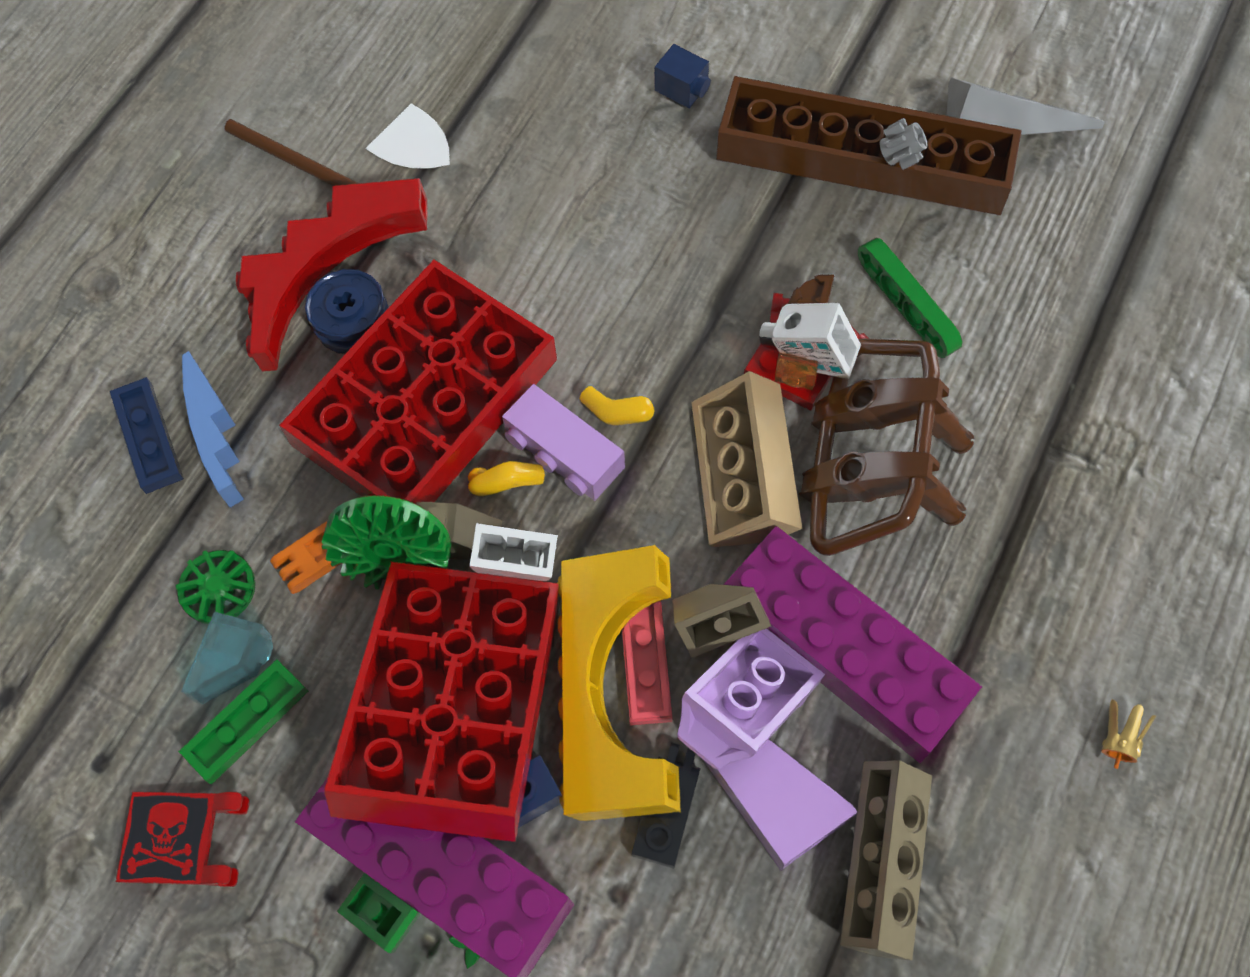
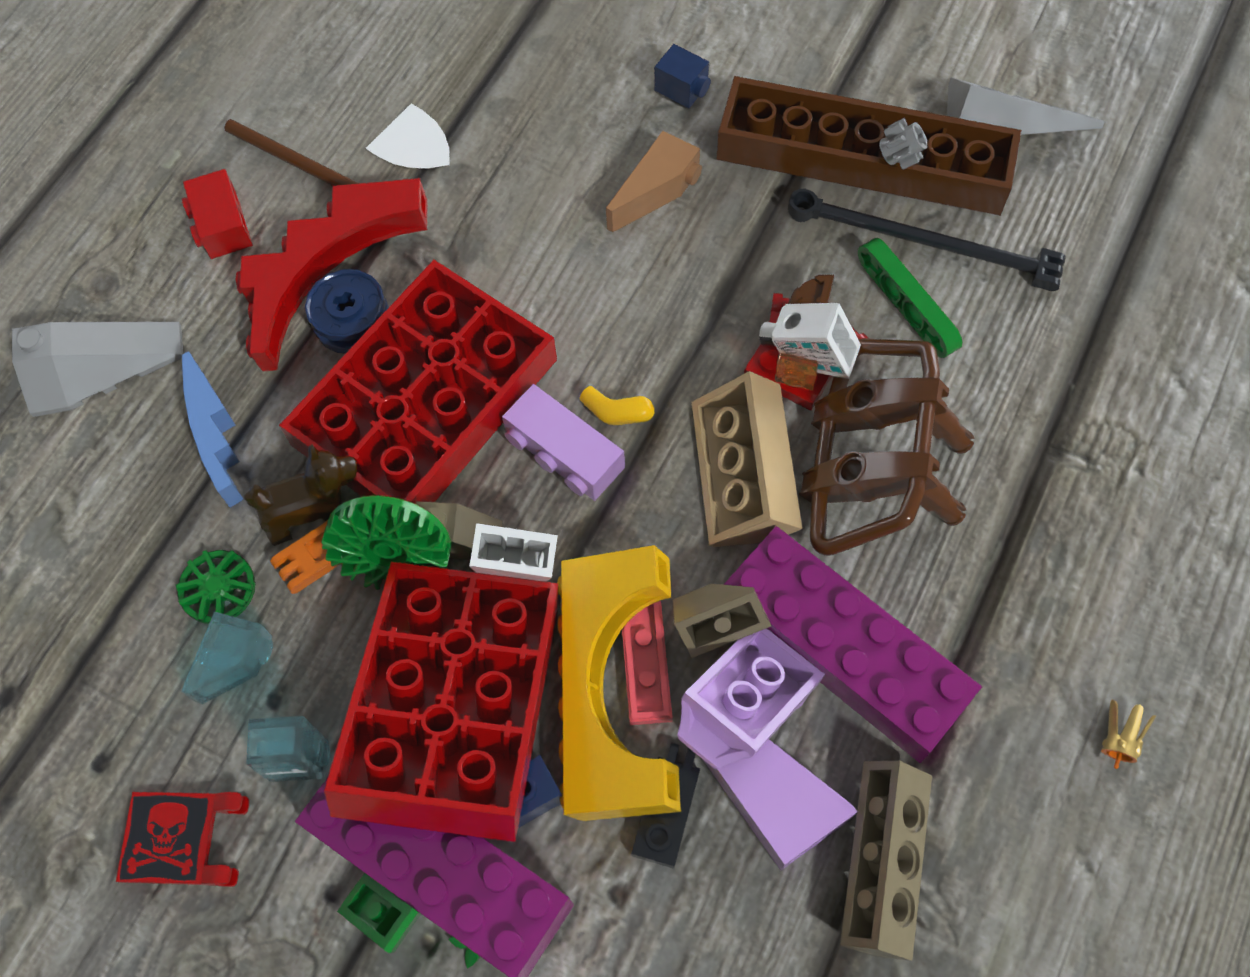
(74, 360): none -> light grey wedge
(146, 435): dark blue plate -> none
(216, 214): none -> red brick
(243, 722): green plate -> none
(286, 749): none -> clear light blue brick
(303, 496): none -> dark brown animal
(504, 477): yellow arm -> none
(655, 181): none -> medium nougat slope
(1046, 268): none -> black hinge

